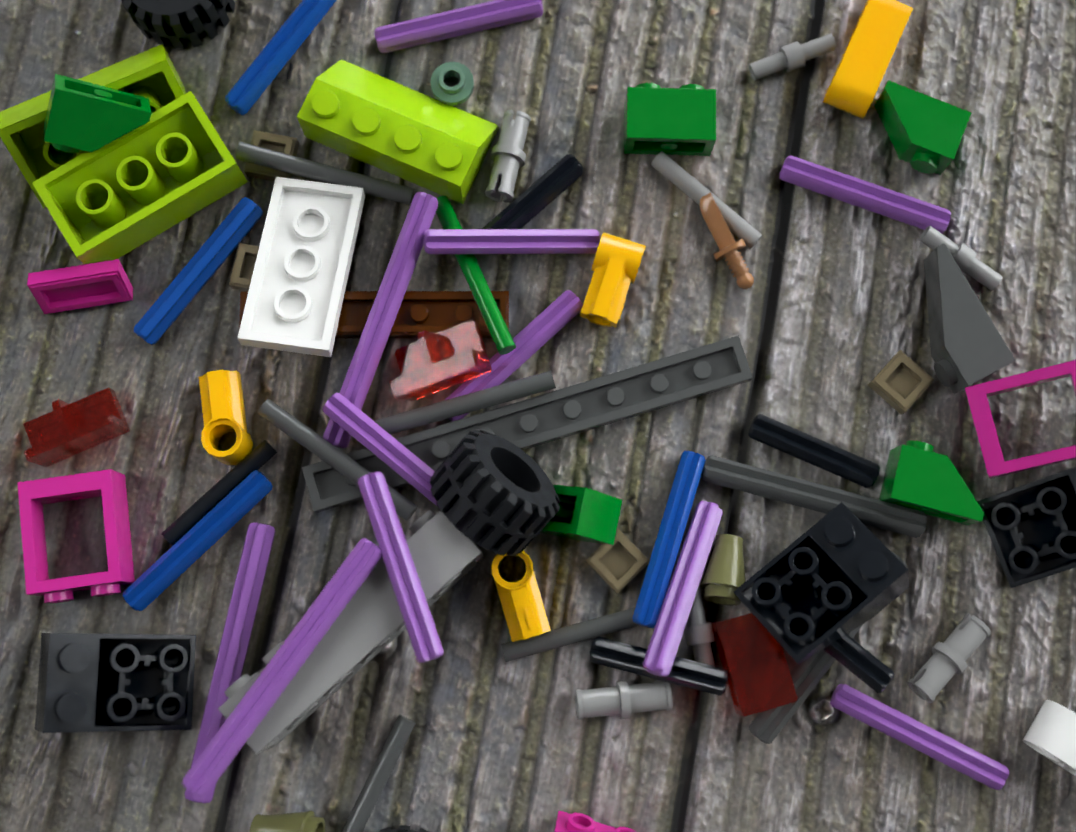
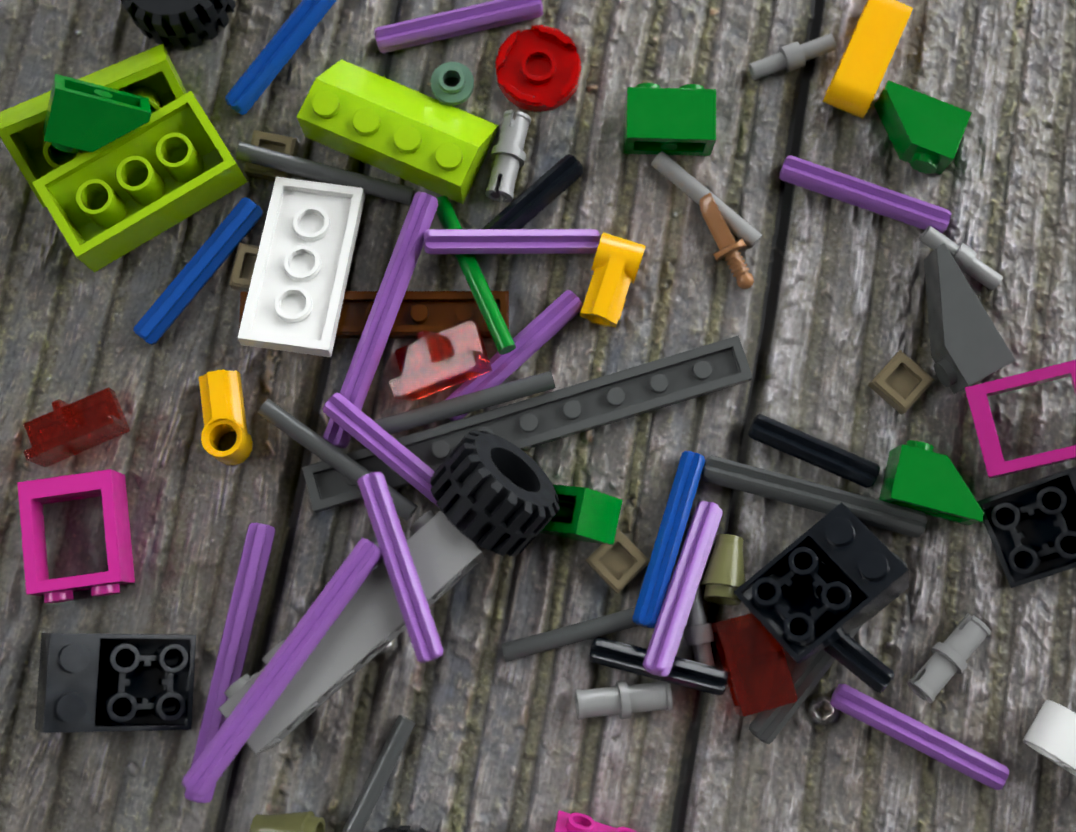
(80, 286): dark pink tile -> none
(197, 541): blue axle -> none
(219, 491): black bar -> none
(521, 601): yellow piece -> none
(538, 68): none -> red tile

